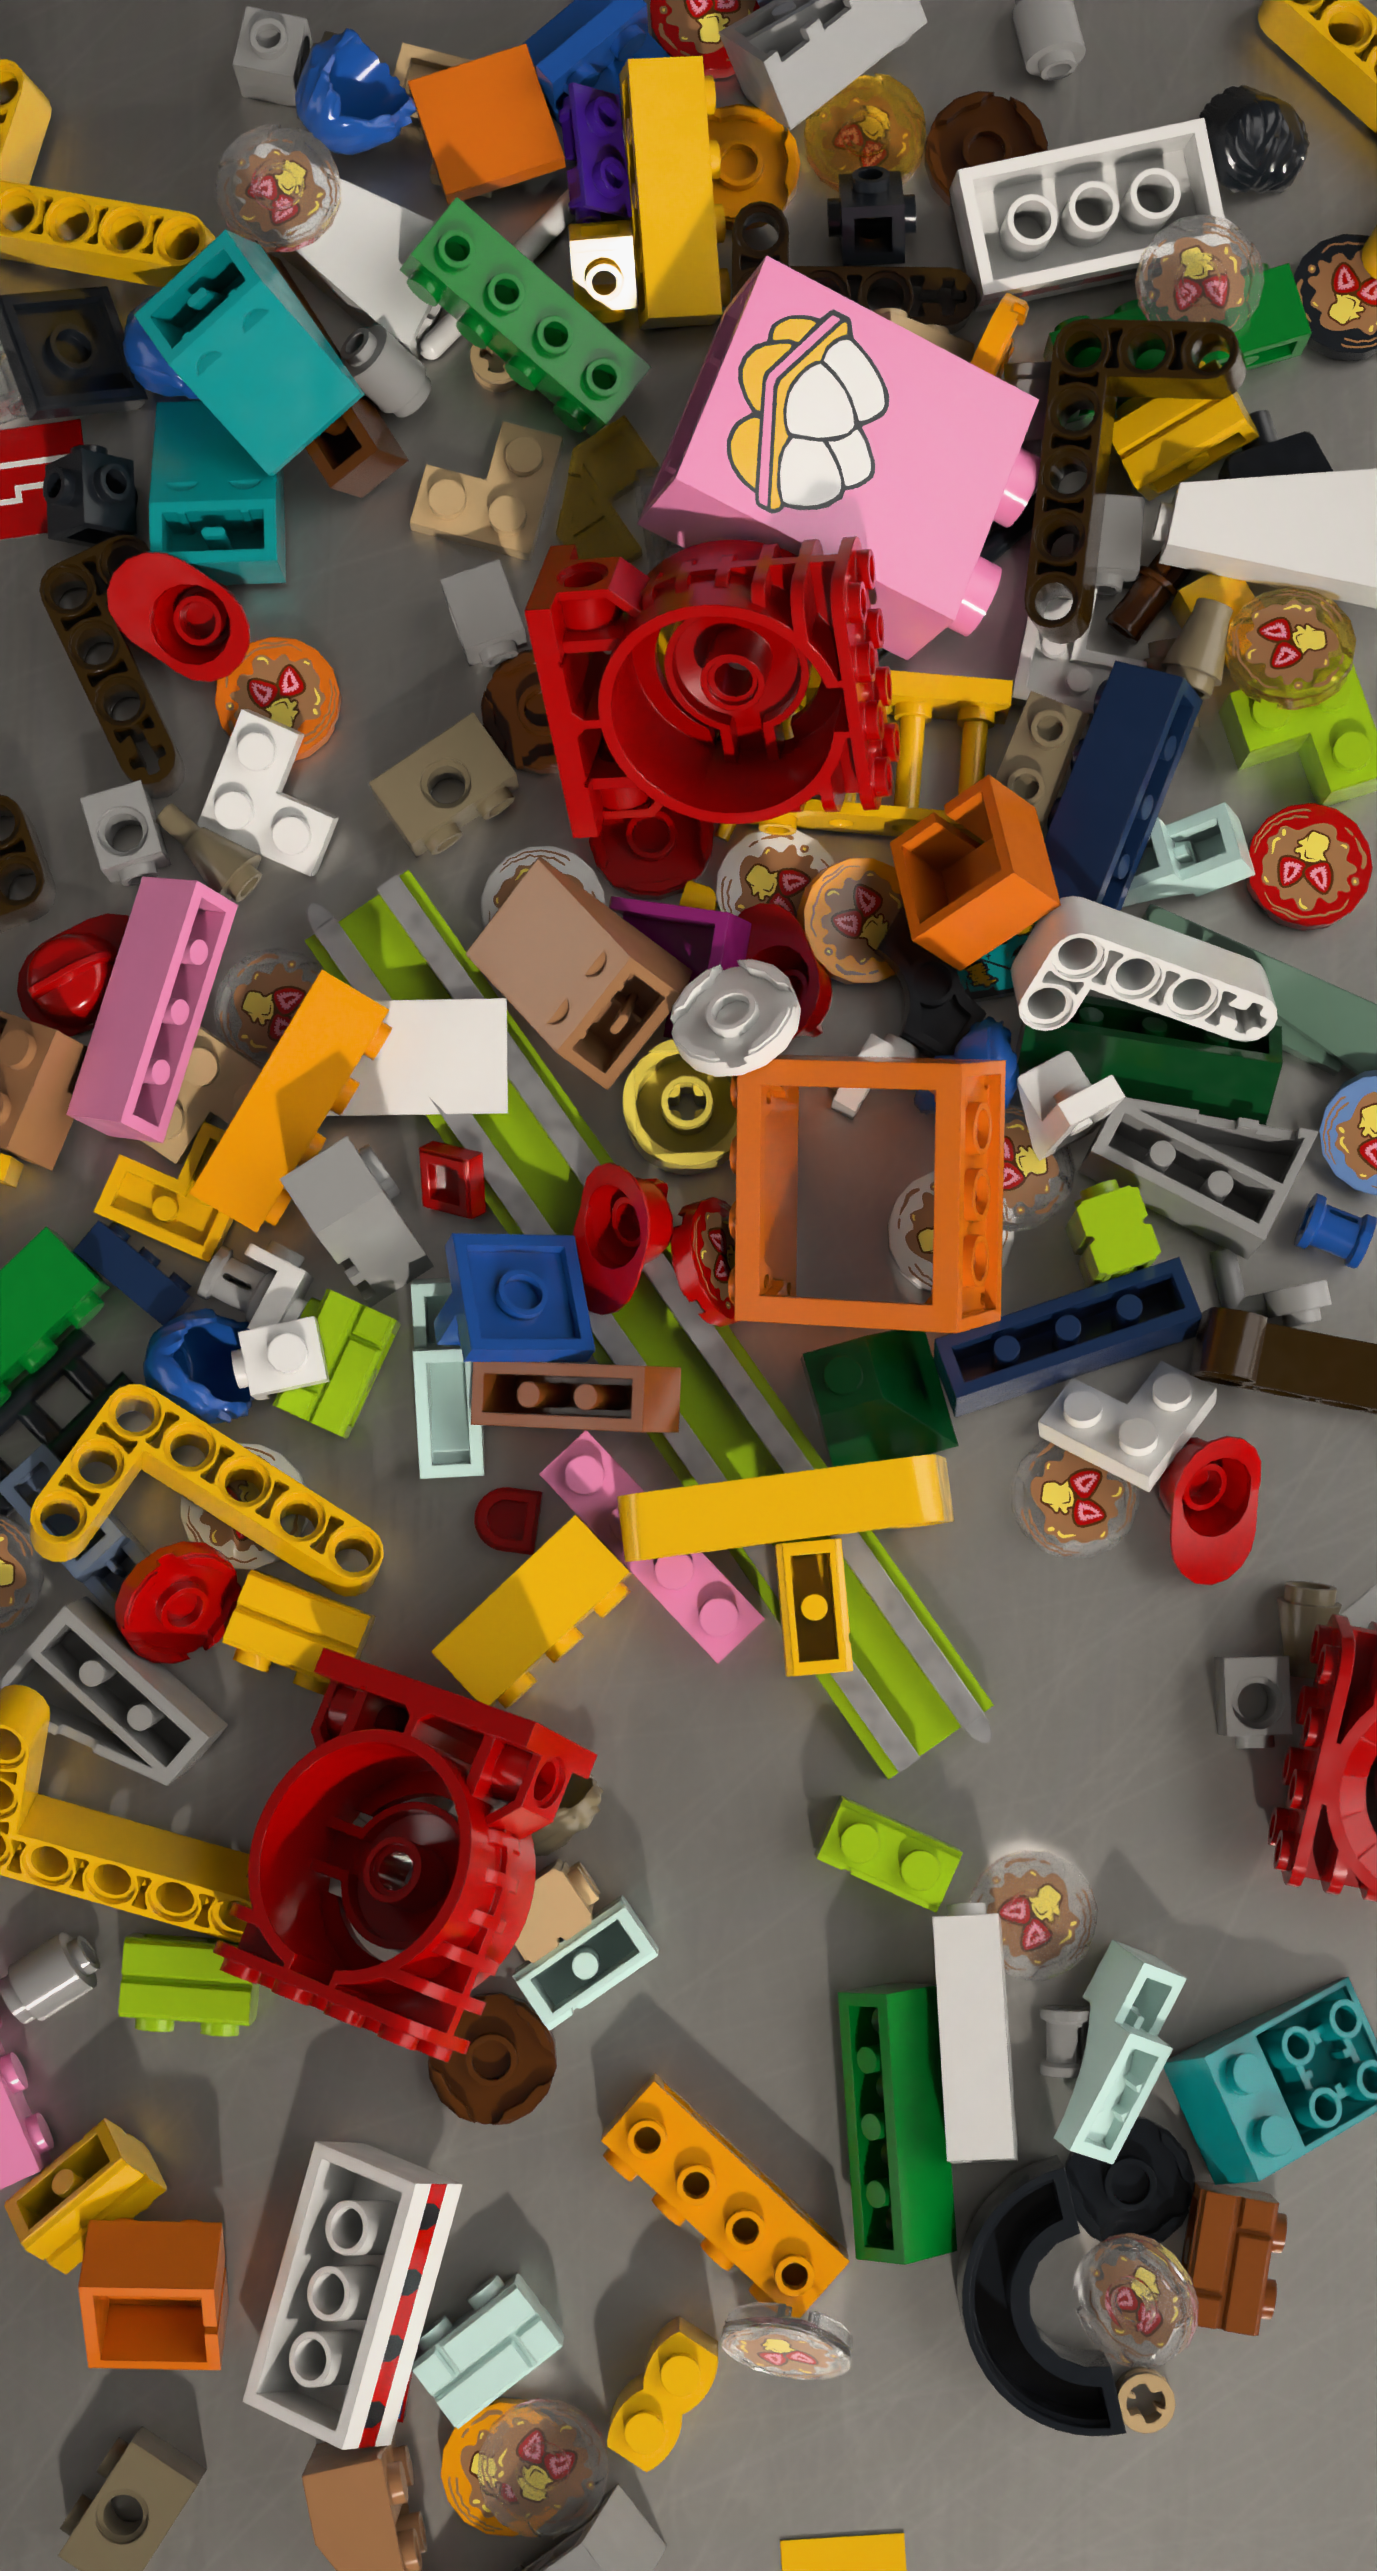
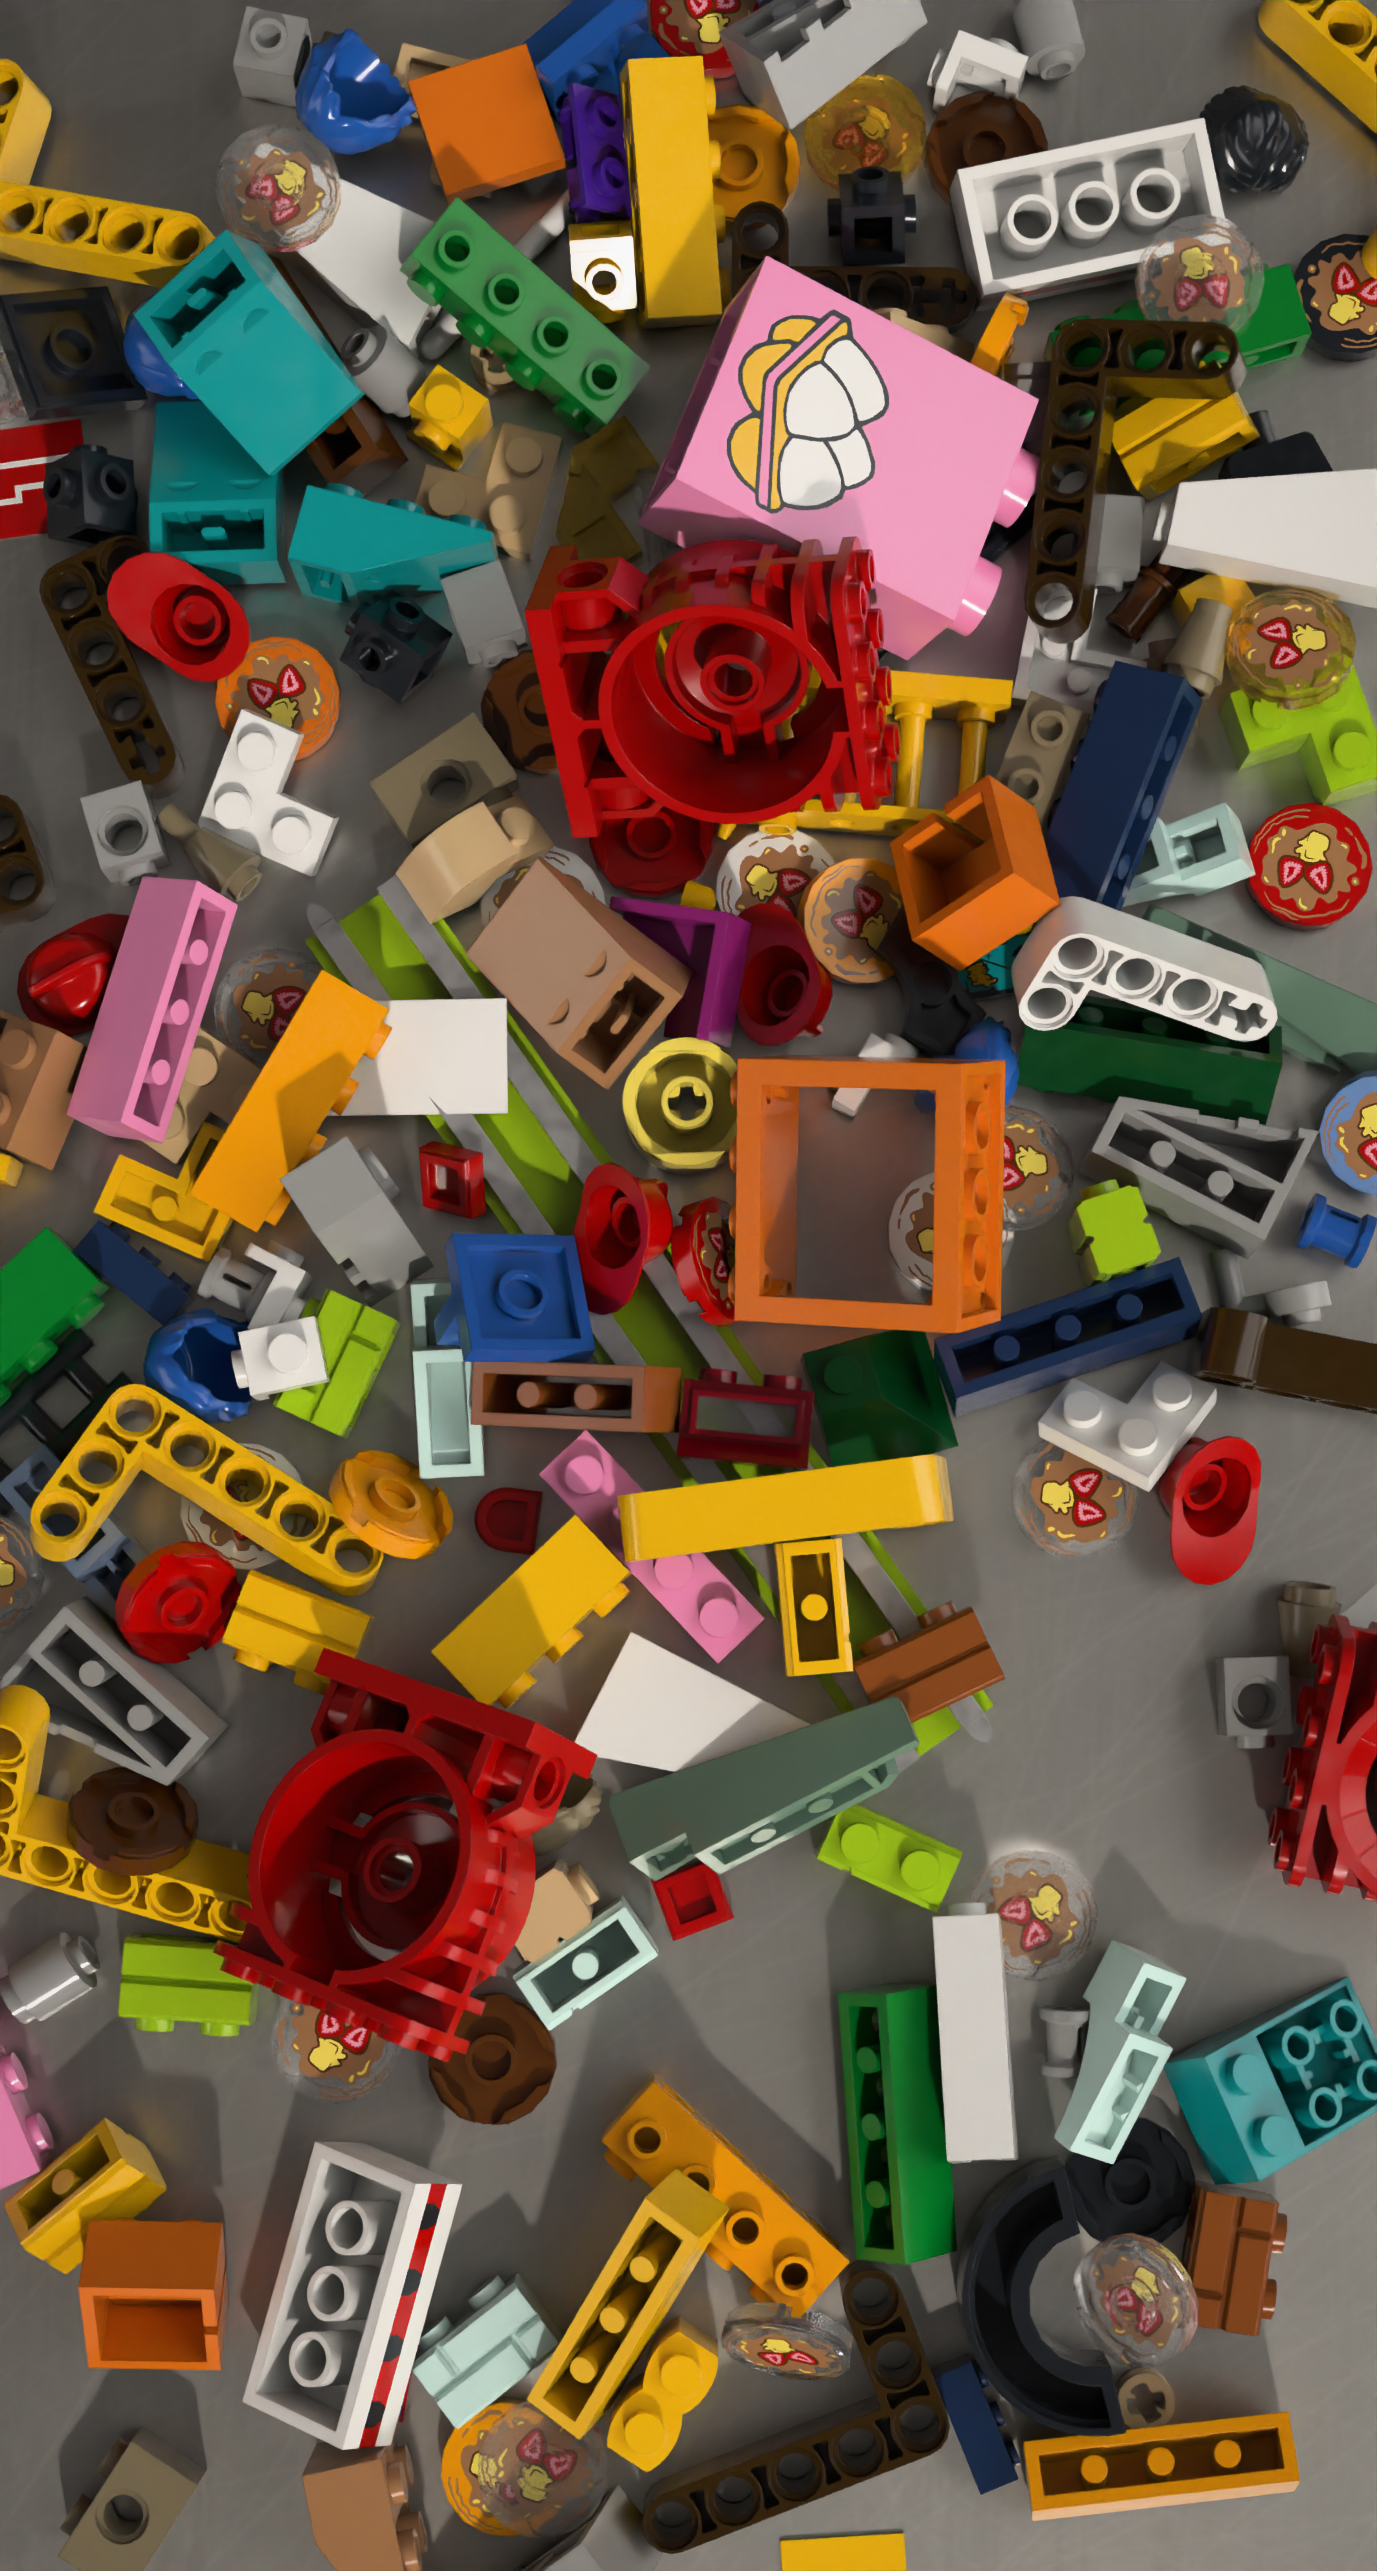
(131, 1822): none -> reddish brown tile
(328, 2056): none -> tile
(364, 549): none -> teal slope
(390, 1505): none -> light orange tile
(394, 645): none -> black brick
(448, 418): none -> yellow brick
(469, 854): none -> tan brick
(627, 2303): none -> yellow brick
(674, 1712): none -> white slope
(692, 1899): none -> red tile
(735, 1018): white tile -> none
(746, 1421): none -> dark red window
(762, 1792): none -> sand green wedge
(816, 2438): none -> dark brown beam
(930, 1666): none -> dark orange brick
(976, 2423): none -> dark blue piece
(978, 65): none -> white bracket
(1063, 1103): white slope -> none
(1161, 2466): none -> light orange brick

